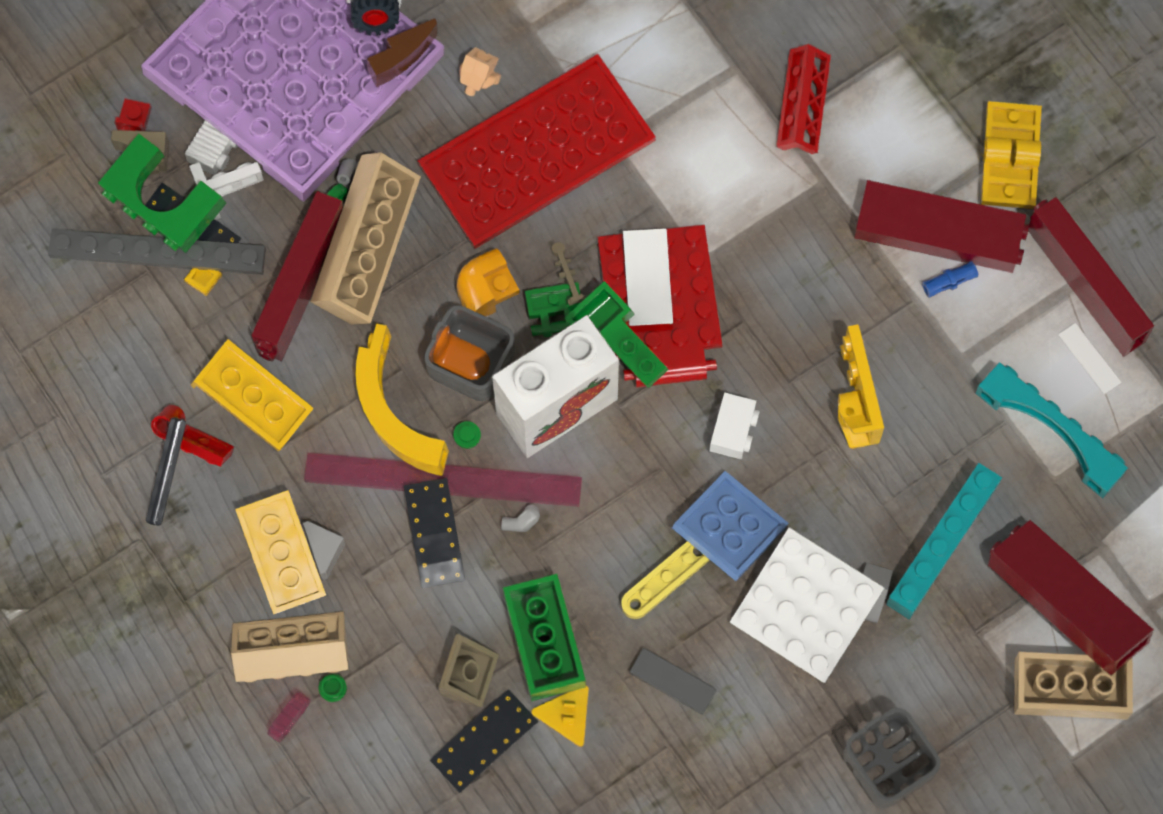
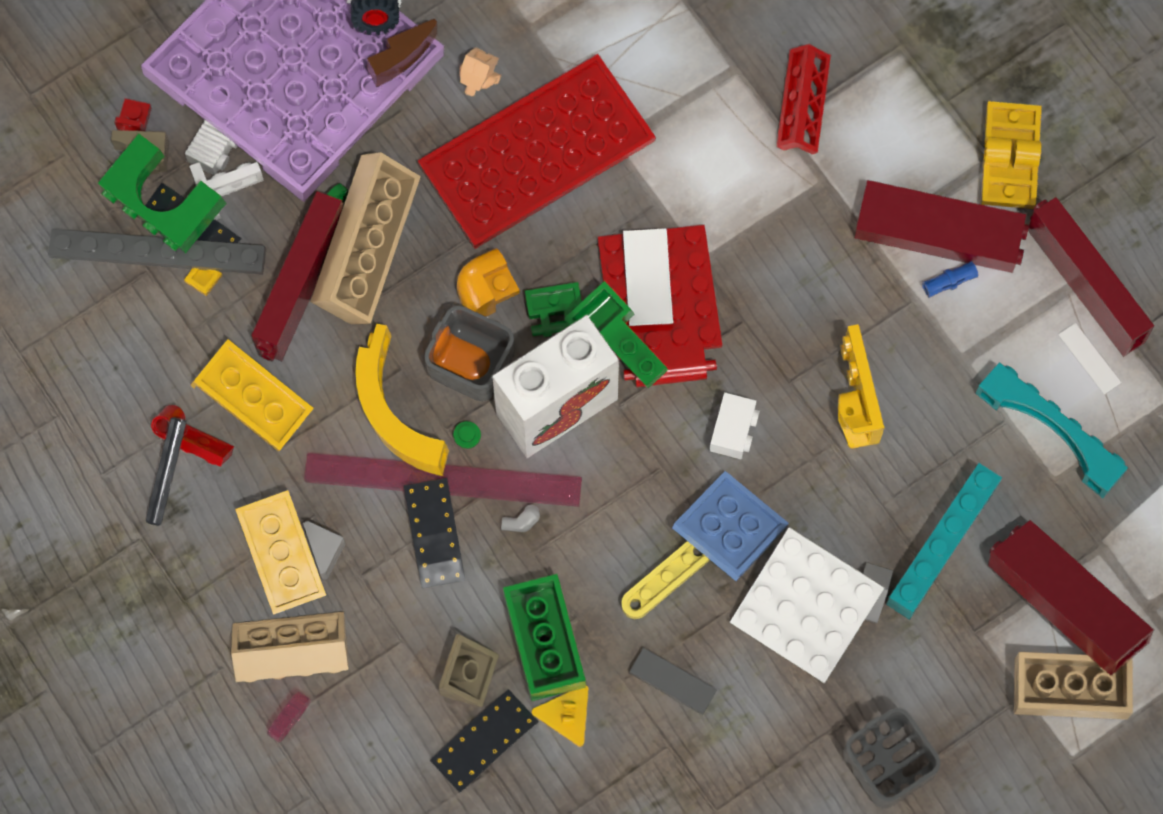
(332, 688): green plate -> none
(346, 171): light grey arm -> none
(558, 250): dark tan piece -> none

